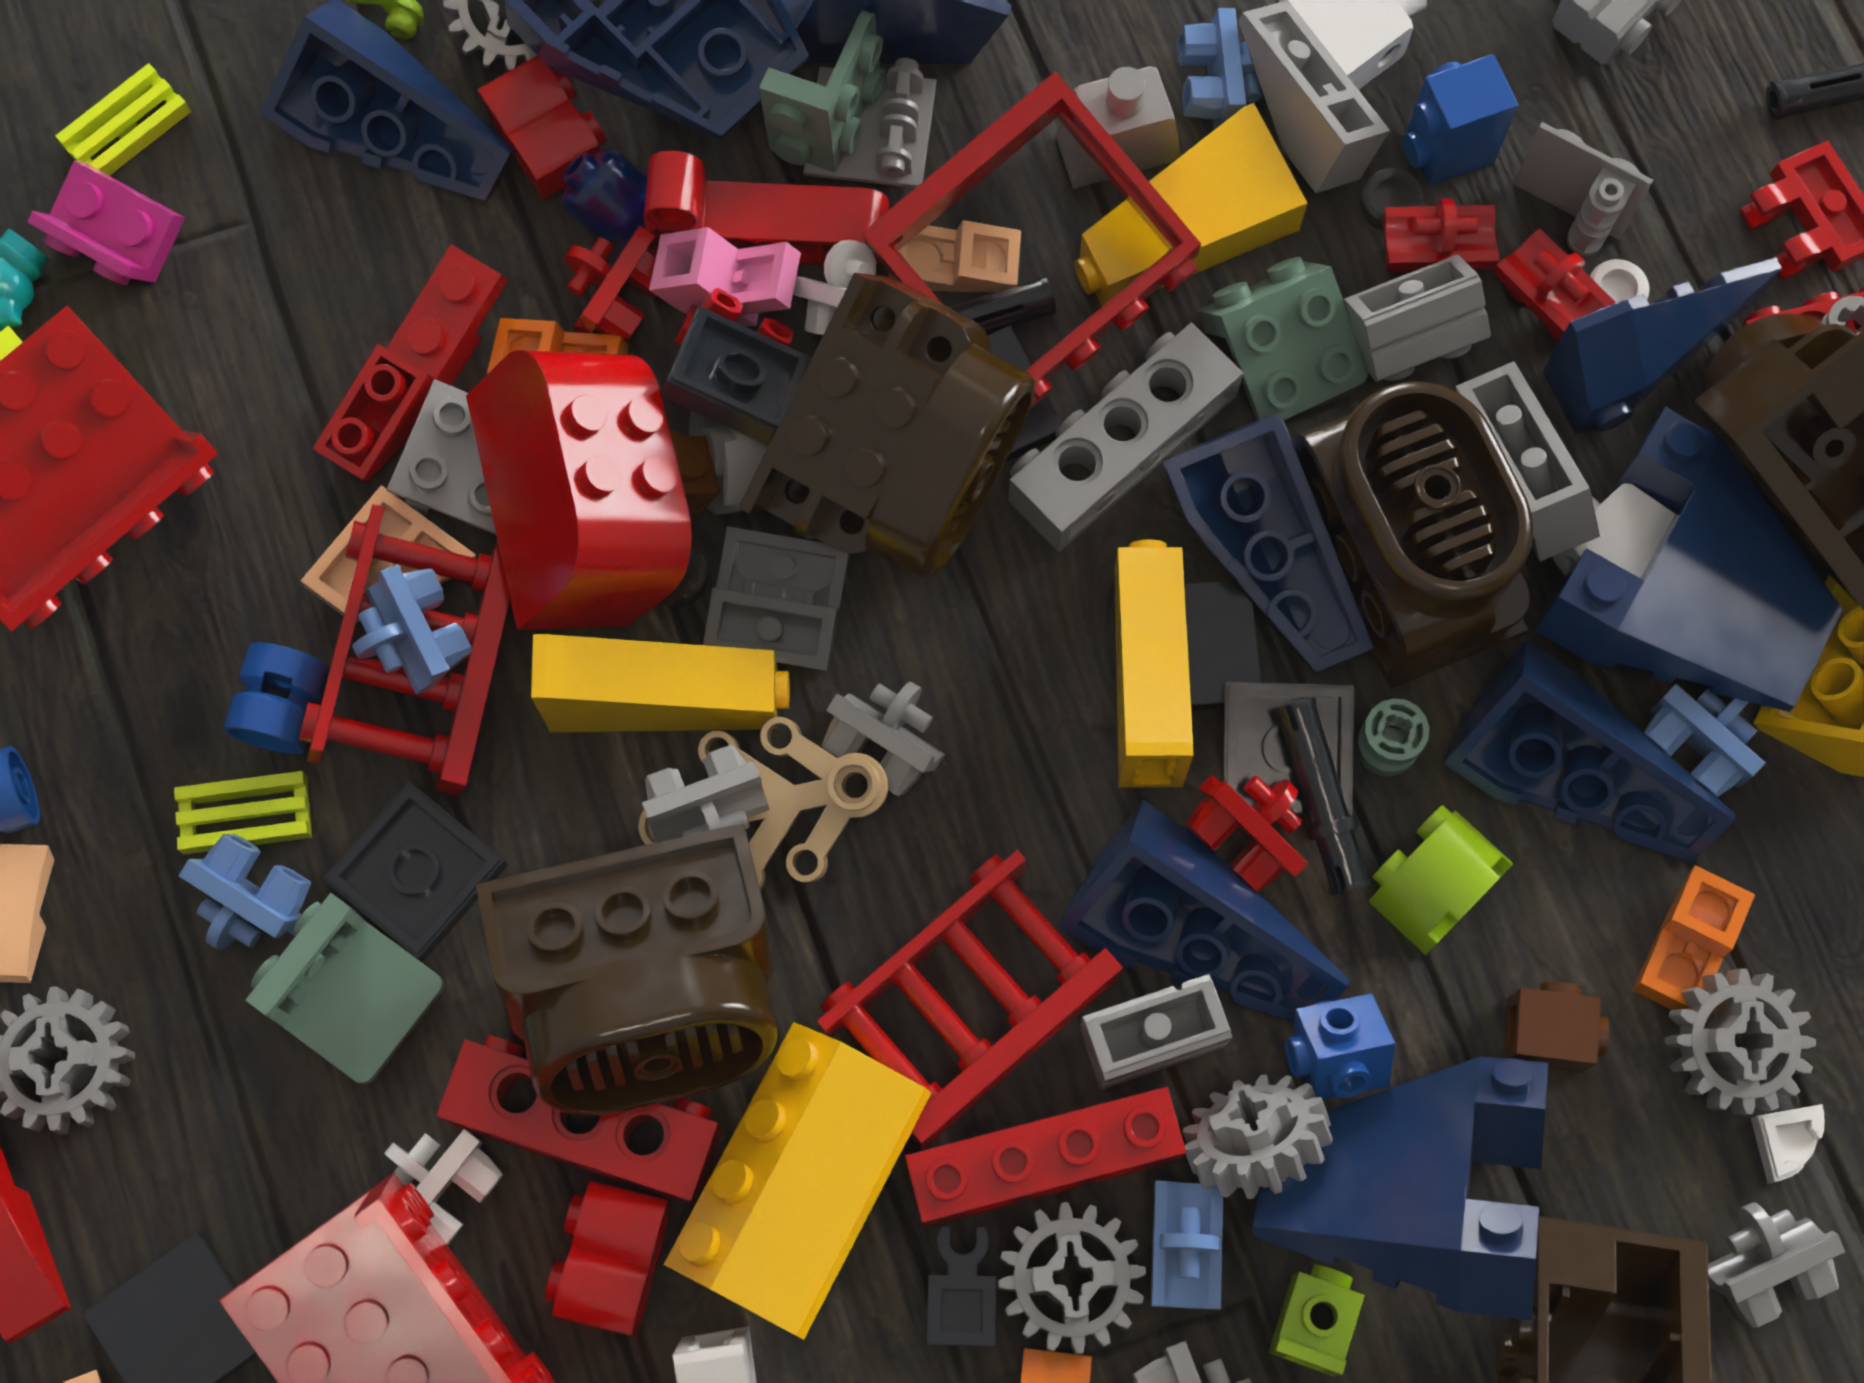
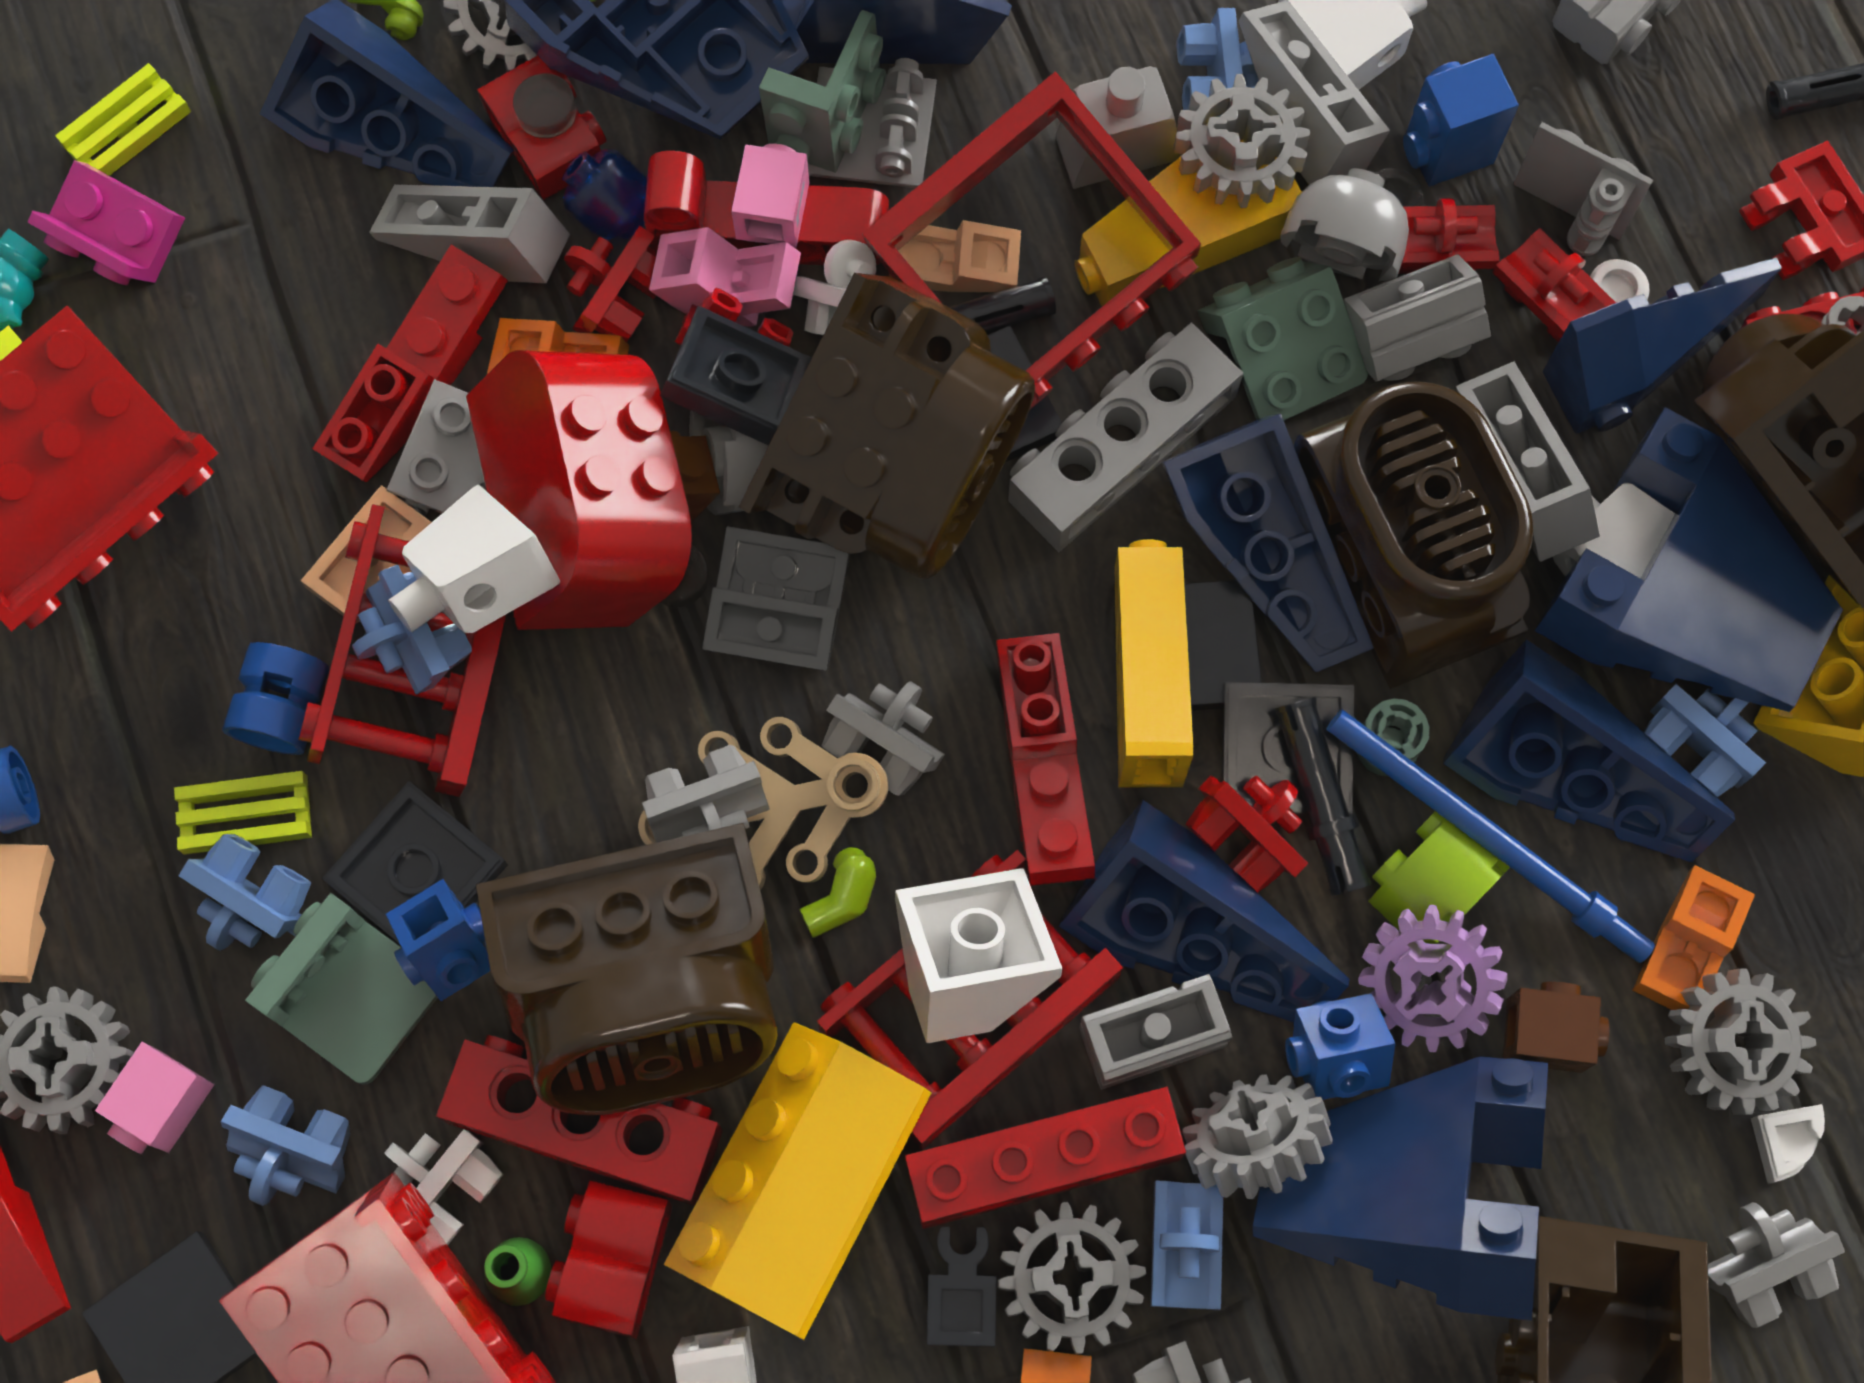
(152, 1100): none -> bright pink brick
(282, 1156): none -> medium blue hips
(440, 940): none -> blue brick
(472, 566): none -> white torso
(495, 225): none -> light grey slope
(532, 1273): none -> bright green cone
(545, 105): none -> clear smoke tile
(653, 685): yellow slope -> none
(770, 194): none -> bright pink brick
(848, 894): none -> lime arm
(973, 952): none -> white slope
(1044, 760): none -> red slope
(1248, 116): none -> light grey gear
(1299, 1339): lime brick -> none
(1349, 225): none -> light grey cylinder
(1417, 958): none -> lavender gear
(1590, 910): none -> blue bar

